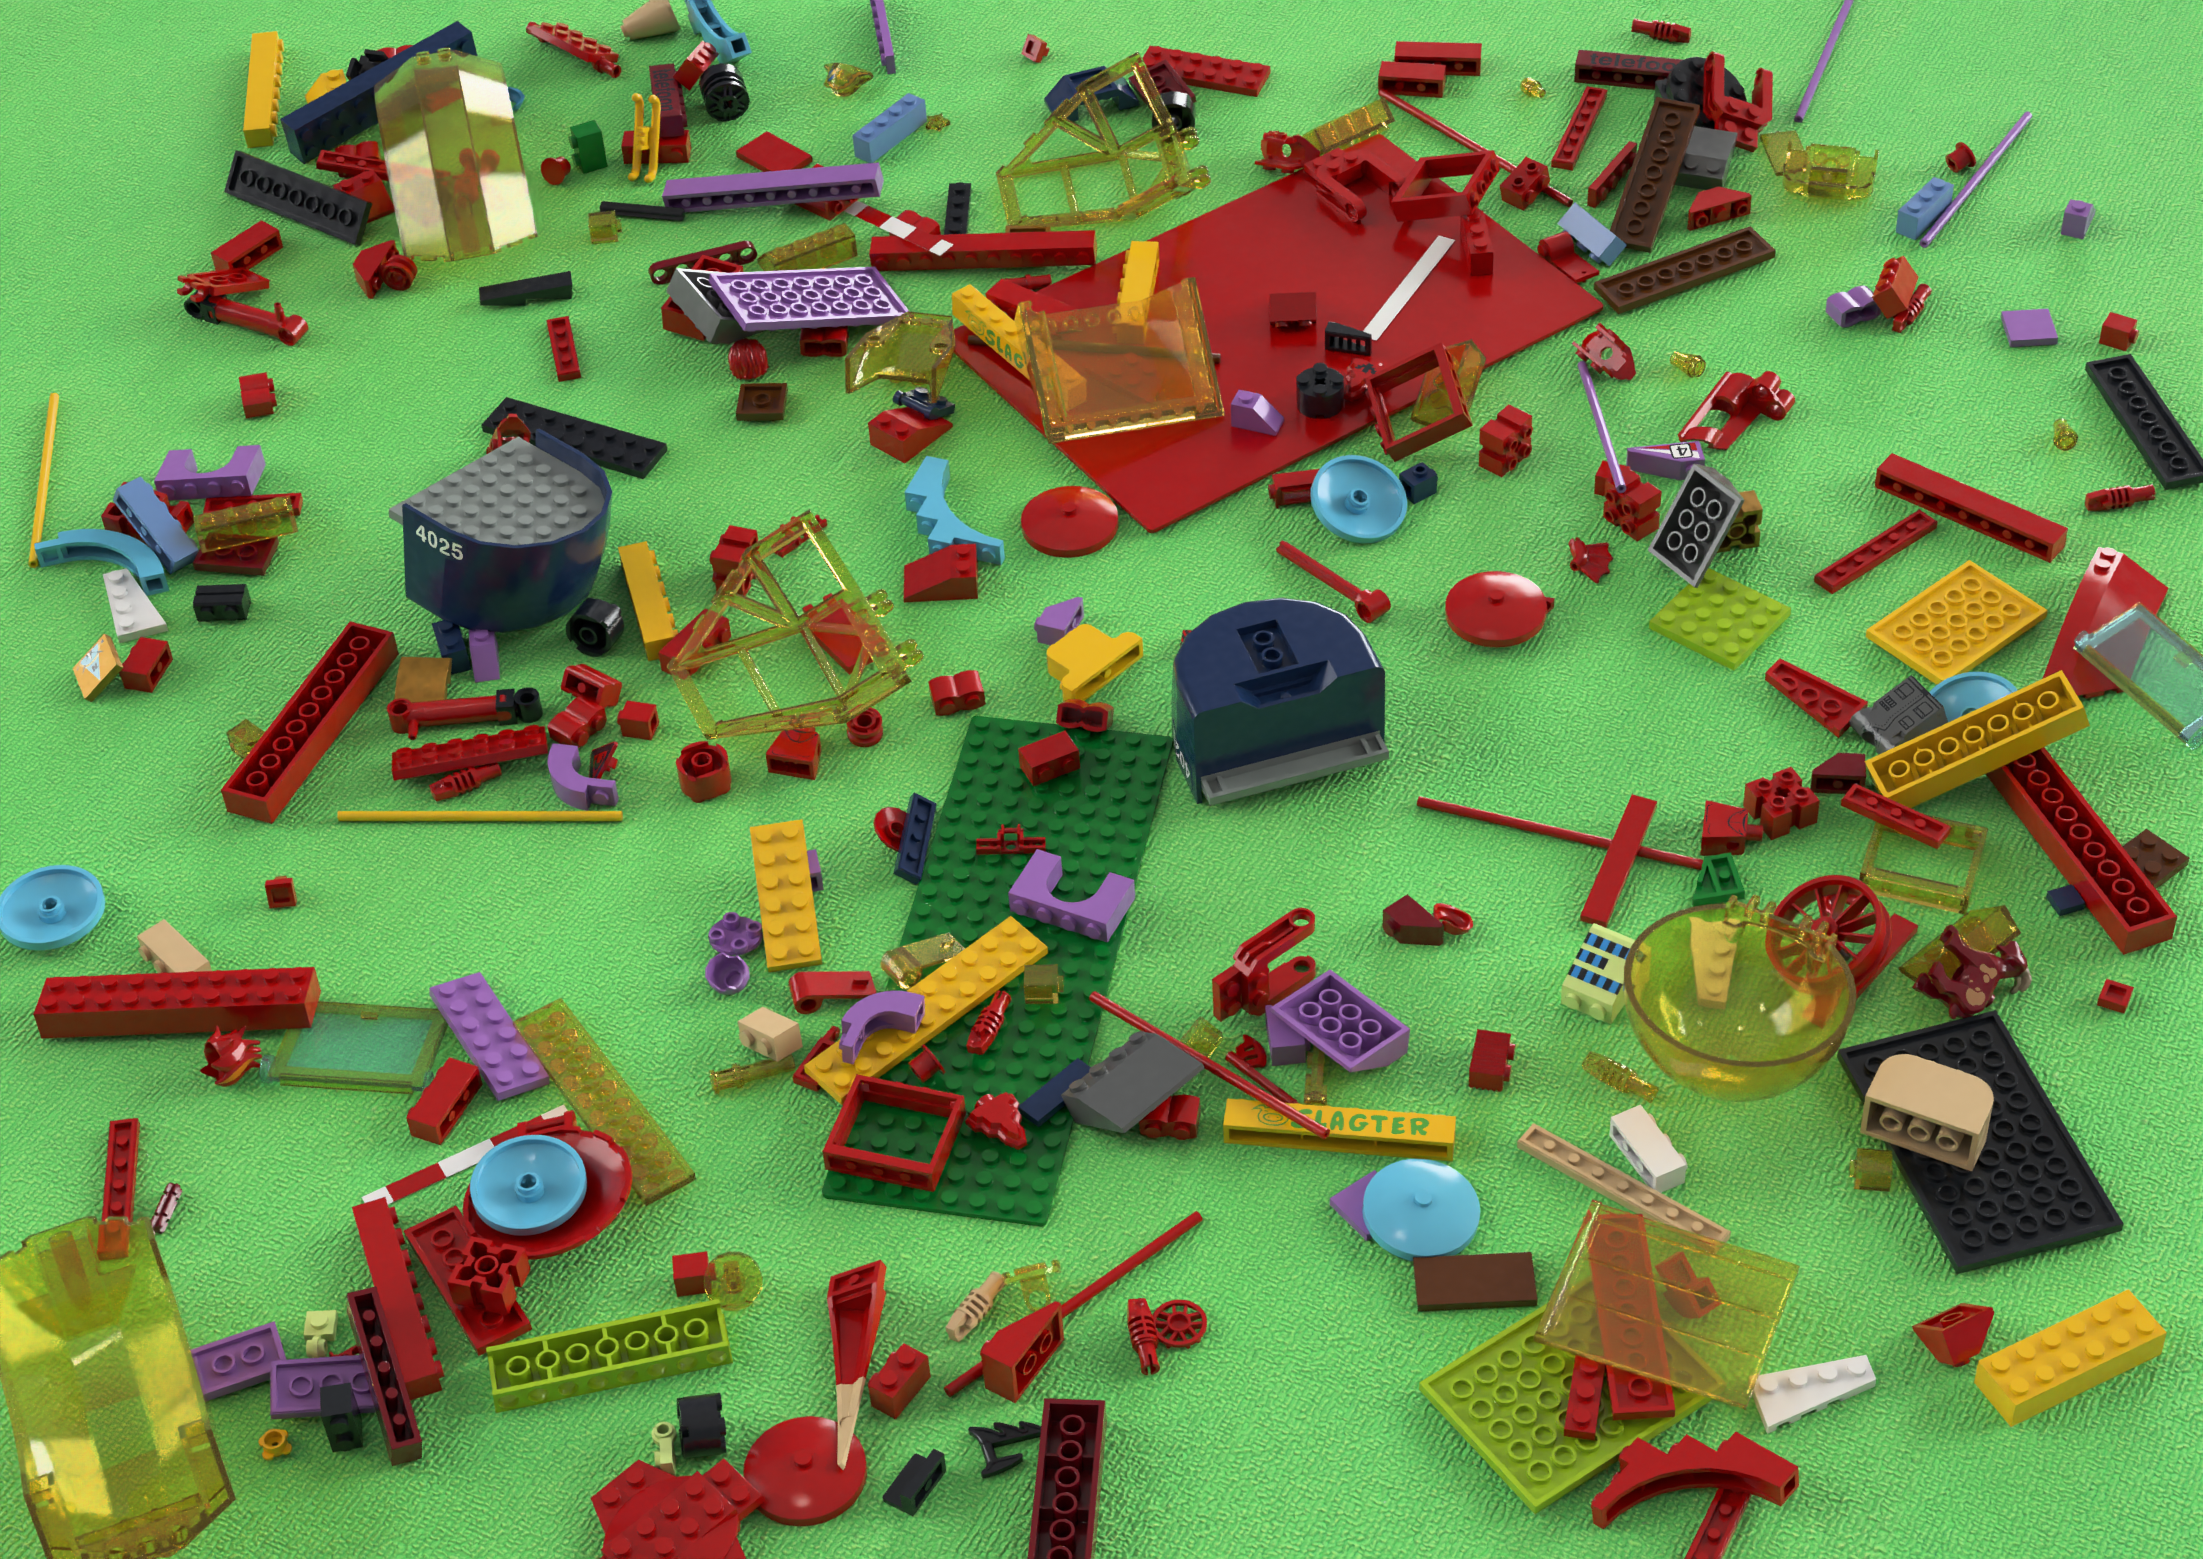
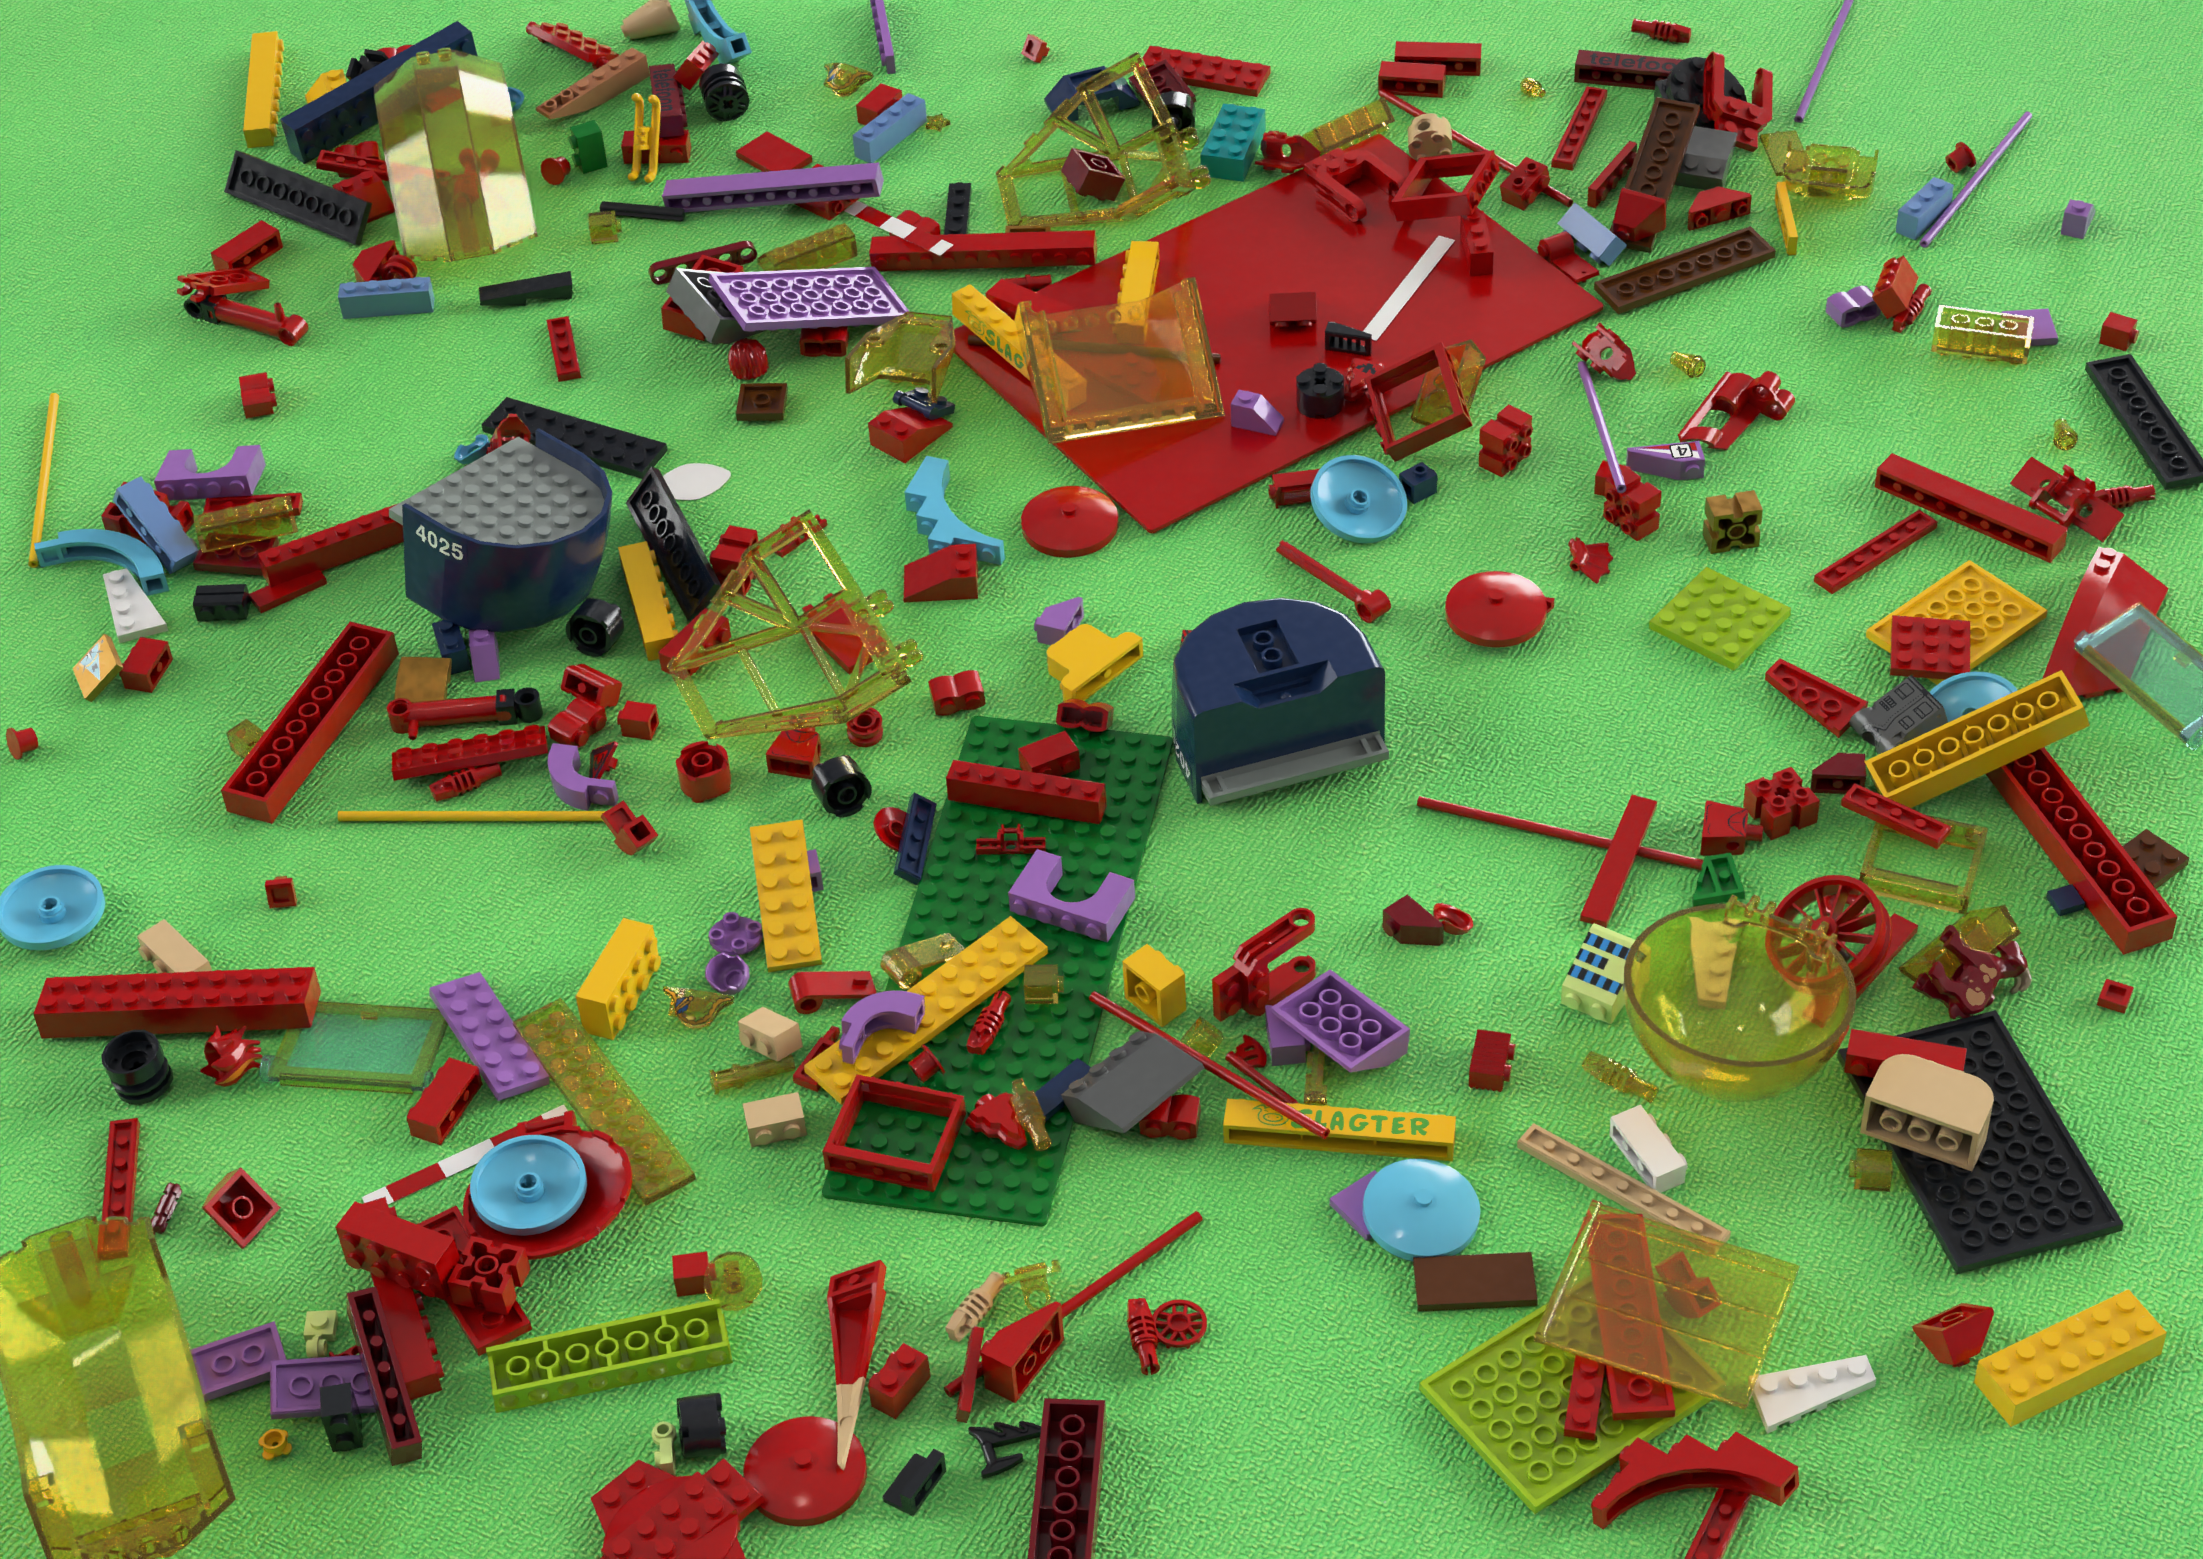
(21, 741): none -> red piece
(137, 1067): none -> black wheel
(240, 1206): none -> red slope
(271, 597): none -> red tile
(330, 547): none -> red brick
(386, 297): none -> brick
(398, 1250): none -> red brick
(463, 452): none -> dark azure piece
(598, 86): none -> nougat slope
(618, 979): none -> yellow brick
(630, 832): none -> red brick
(673, 543): none -> black plate
(695, 480): none -> white sticker
(695, 1007): none -> clear yellow hat
(774, 1119): none -> tan brick
(840, 786): none -> black brick
(877, 102): none -> red brick
(969, 1374): none -> red tile
(1026, 791): none -> red brick
(1030, 1114): none -> clear yellow hinge
(1093, 175): none -> dark red brick
(1154, 985): none -> yellow brick
(1233, 142): none -> teal brick
(1429, 136): none -> tan brick
(1638, 215): none -> red slope
(1697, 523): dark grey slope -> none
(1786, 218): none -> yellow tile
(1870, 1049): none -> red brick
(1929, 647): none -> red plate
(1982, 334): none -> clear yellow slope
(2070, 493): none -> red piece

